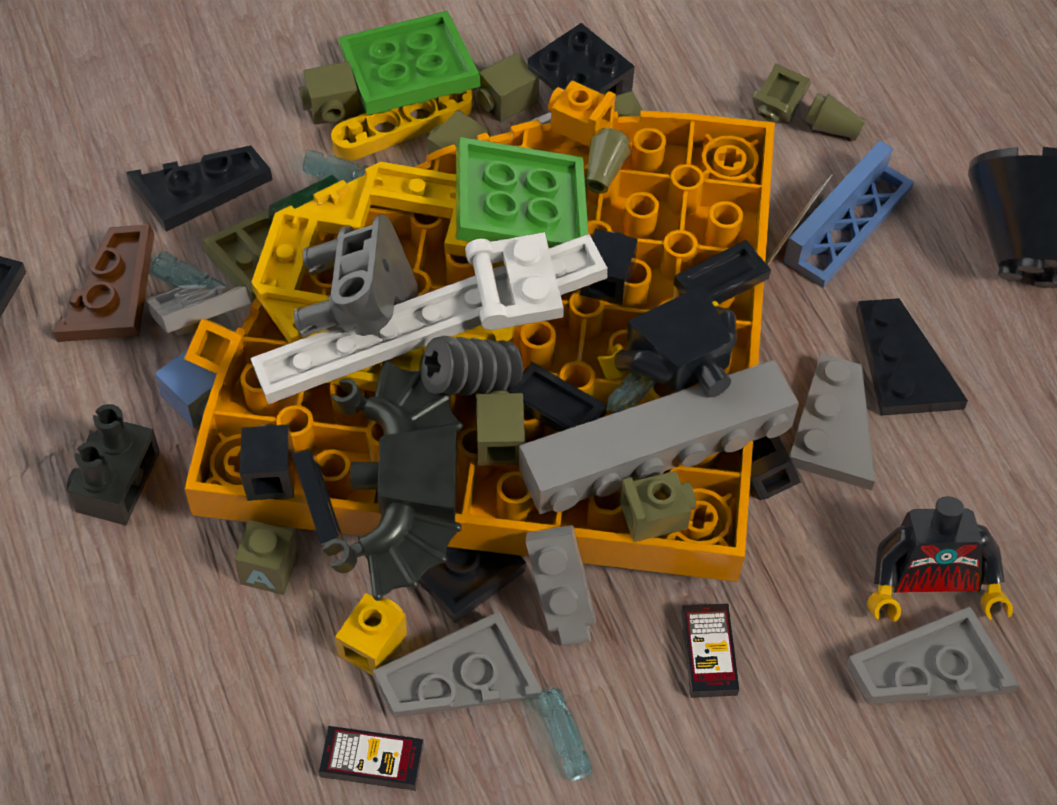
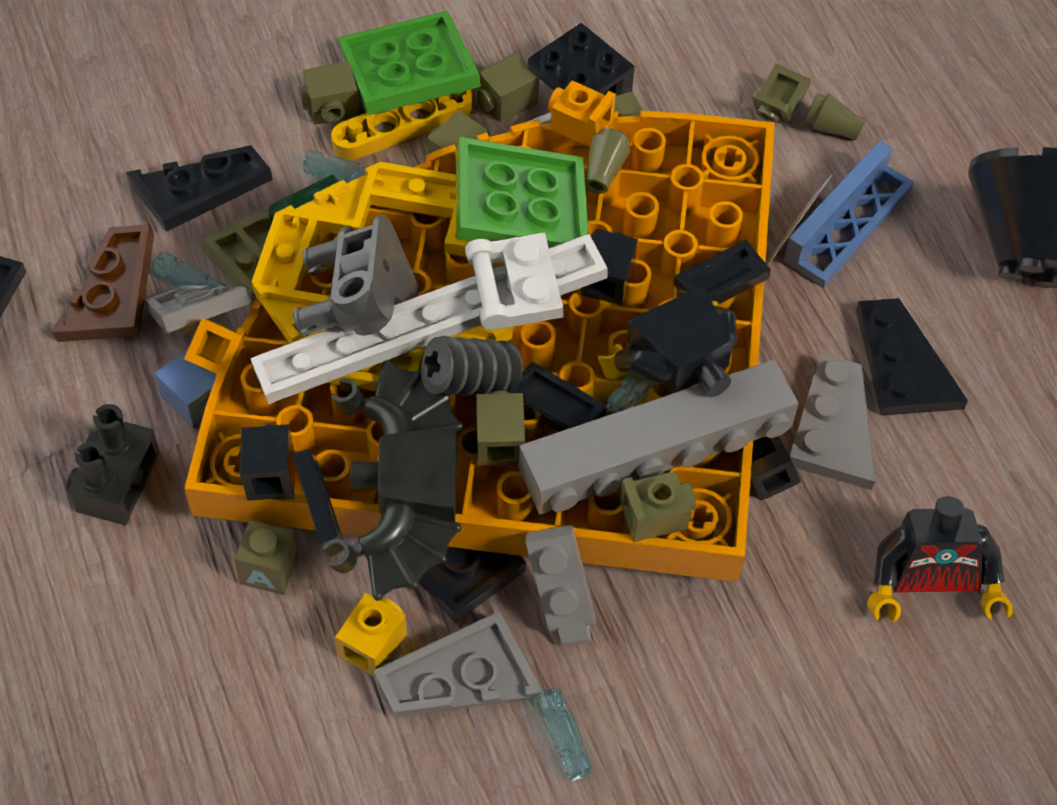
(371, 758): tile -> none
(709, 650): tile -> none
(933, 662): light grey wing -> none

